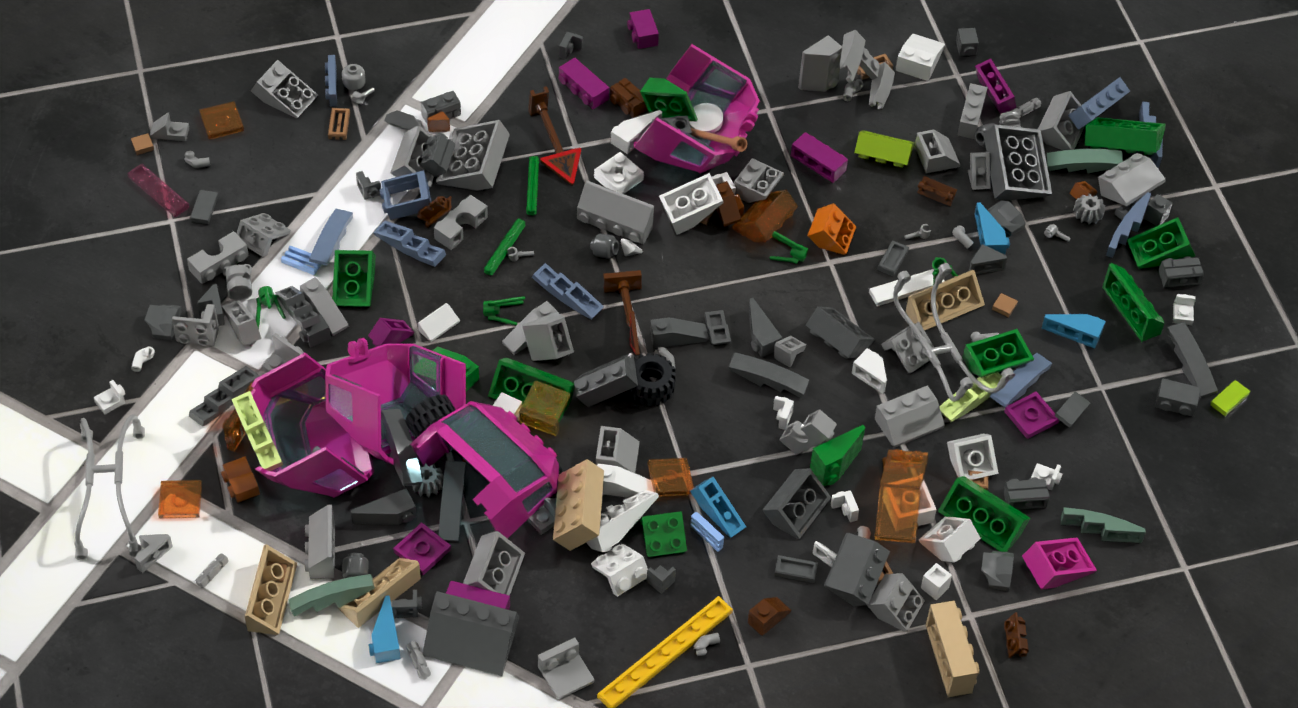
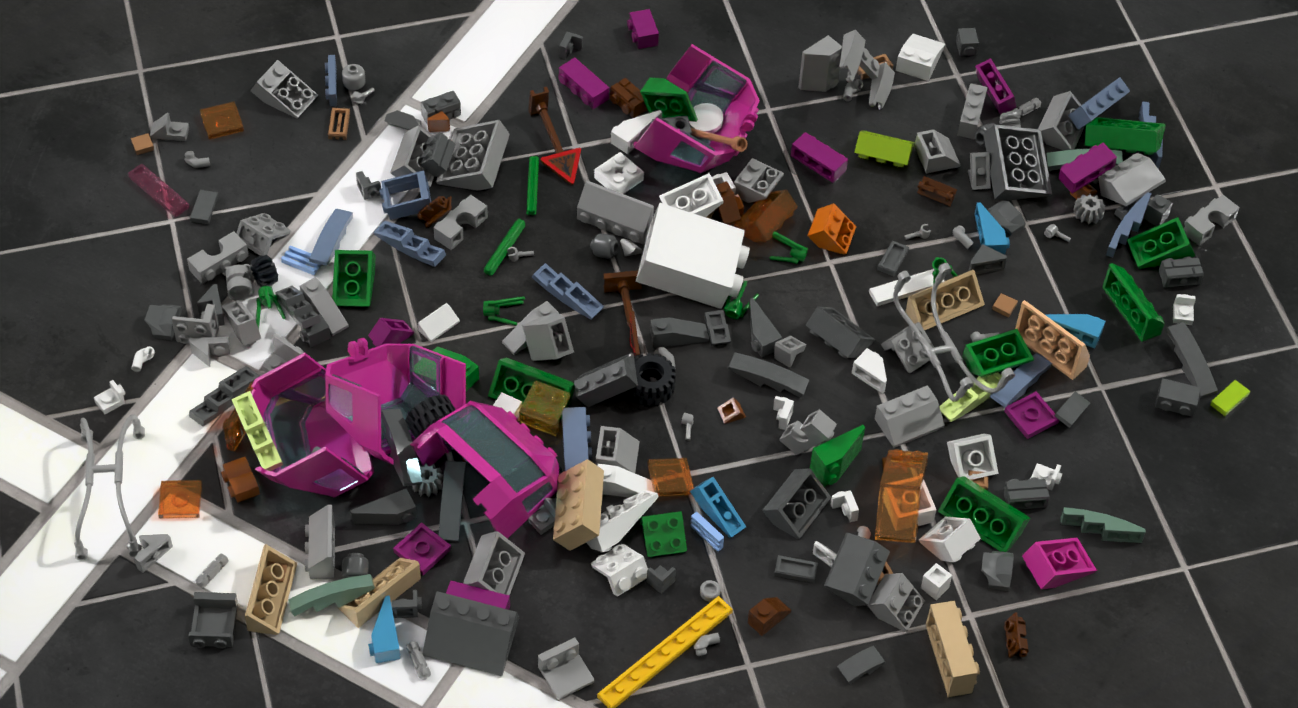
(208, 346): none -> light grey slope
(213, 619): none -> dark grey panel
(264, 271): none -> black gear
(575, 436): none -> sand blue brick
(687, 419): none -> light grey hand
(692, 256): none -> white brick
(709, 590): none -> light grey tile
(731, 411): none -> dark orange slope
(734, 308): none -> green plant
(861, 663): none -> dark grey slope
(1052, 341): none -> light nougat slope
(1087, 167): none -> magenta brick
(1200, 226): none -> light grey arch

